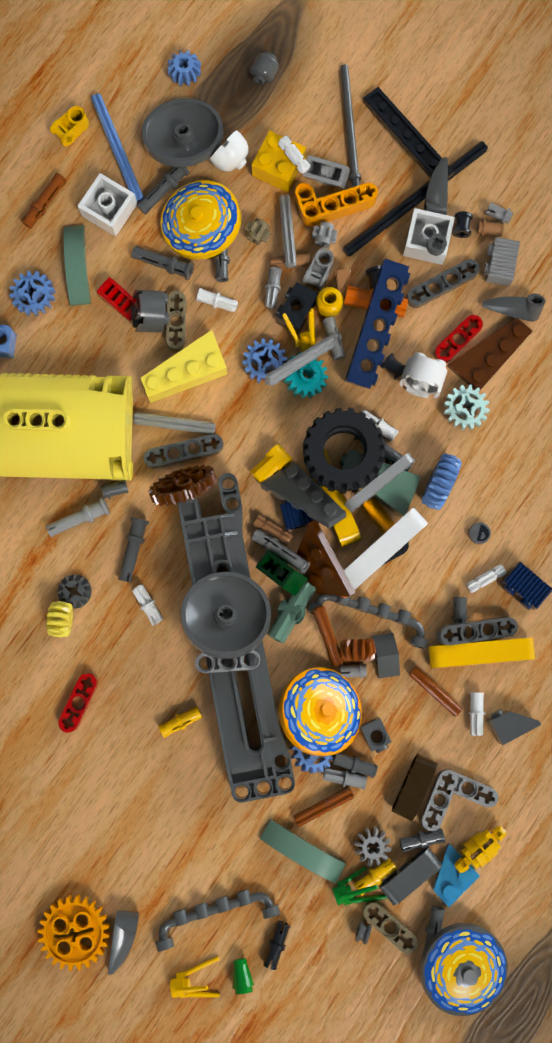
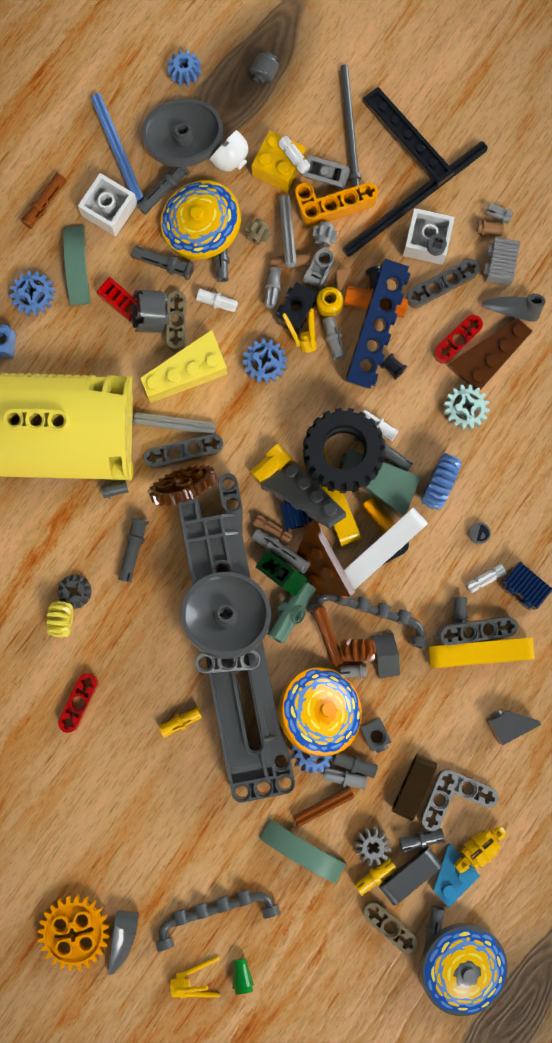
(69, 127): yellow piece -> none
(87, 514): light grey pin -> none
(147, 605): white axle -> none
(276, 945): black pin -> none
(299, 361): light grey axle -> none
(311, 385): teal gear -> none
(345, 895): green plant -> none
(363, 932): dark grey bush -> none
(379, 482): light grey beam -> none
(423, 375): white brick -> none
(435, 691): dark orange axle -> none
(437, 189): dark grey piece -> none
(462, 224): black bush -> none
(476, 713): white axle -> none

